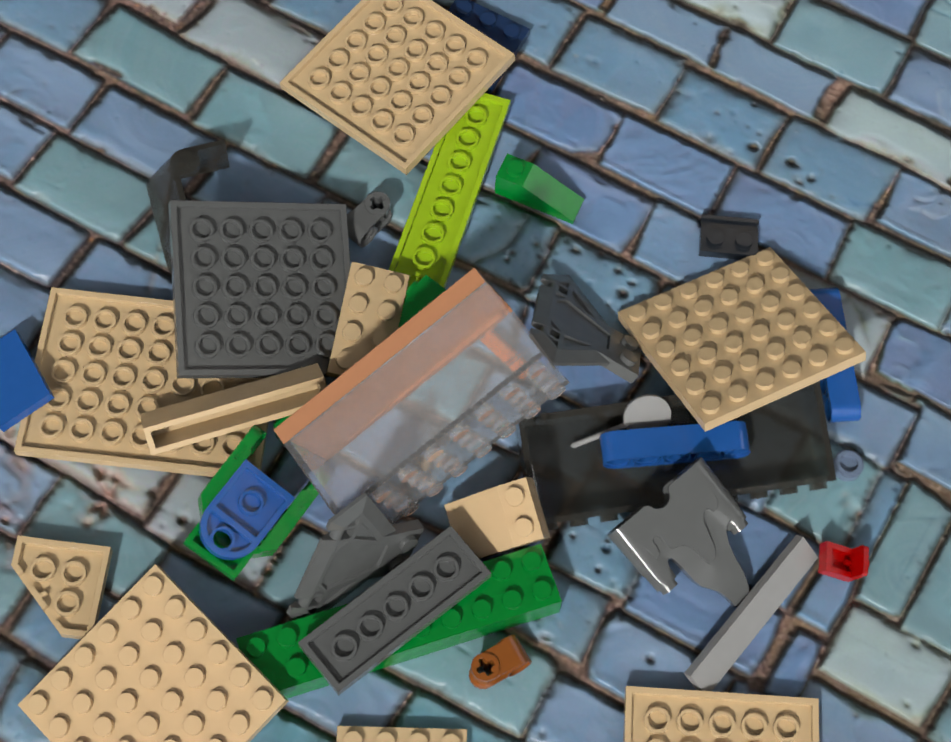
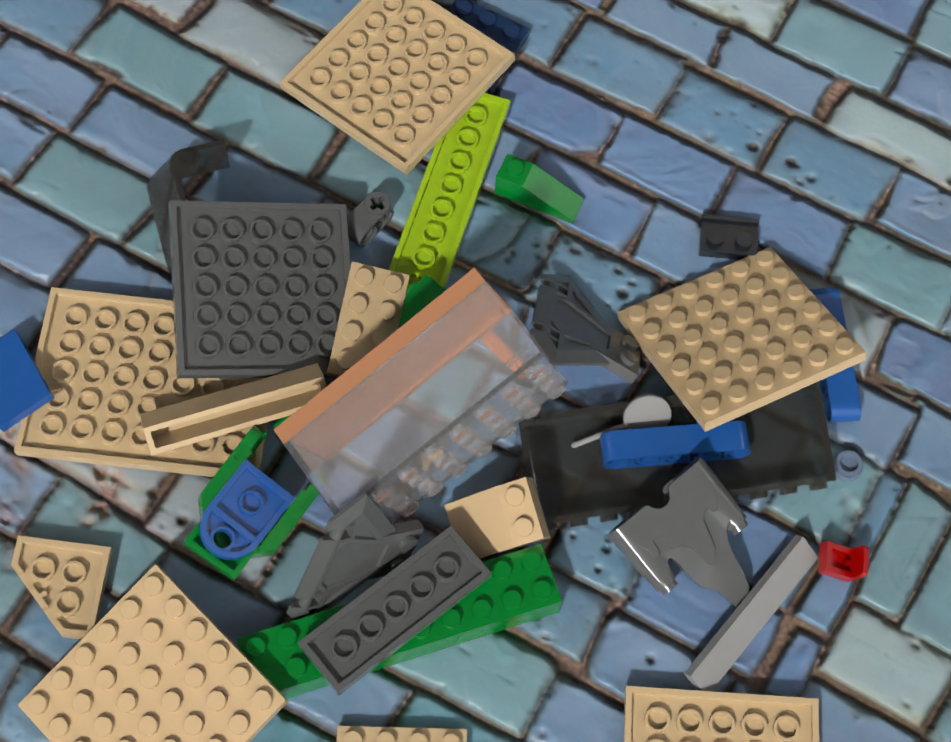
(502, 659): dark orange piece -> none

